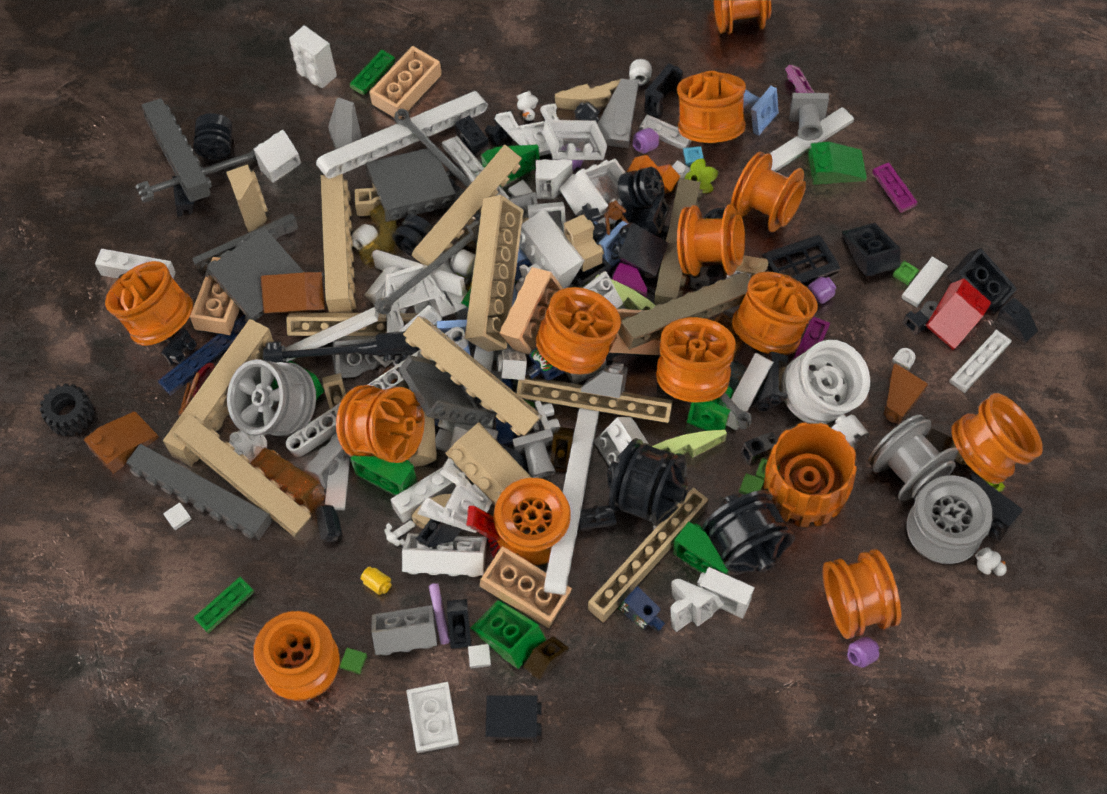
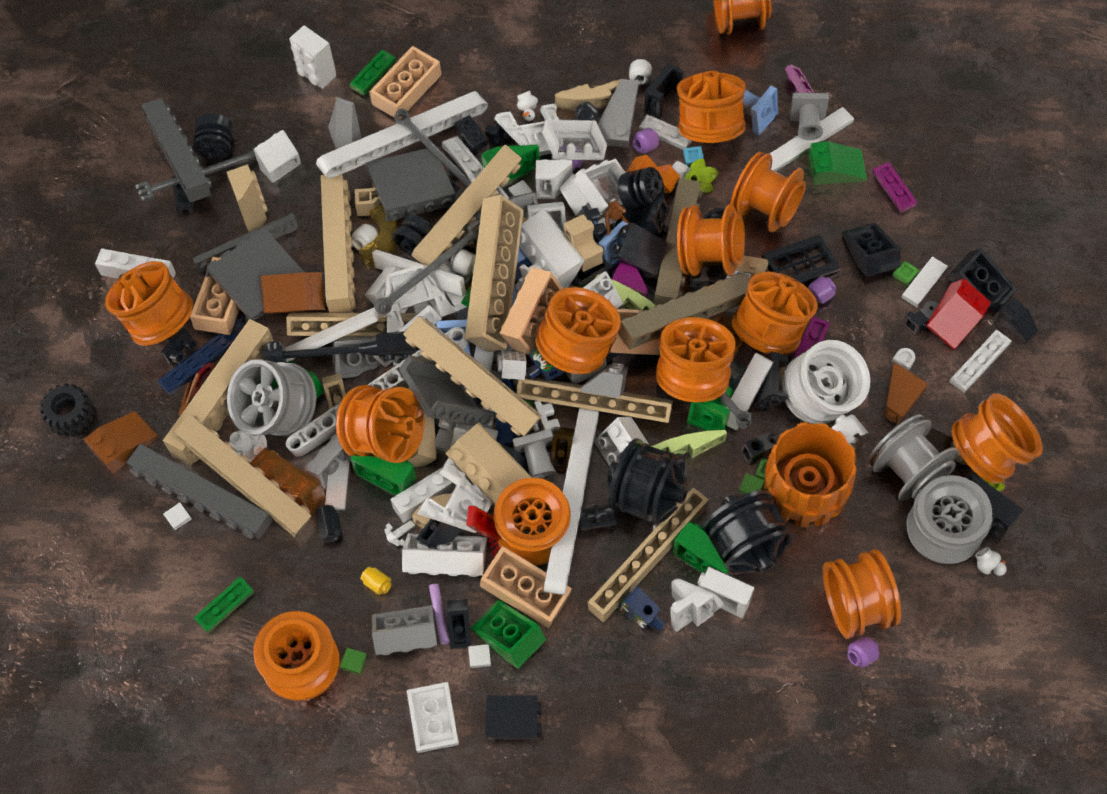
(545, 657): dark brown slope -> none

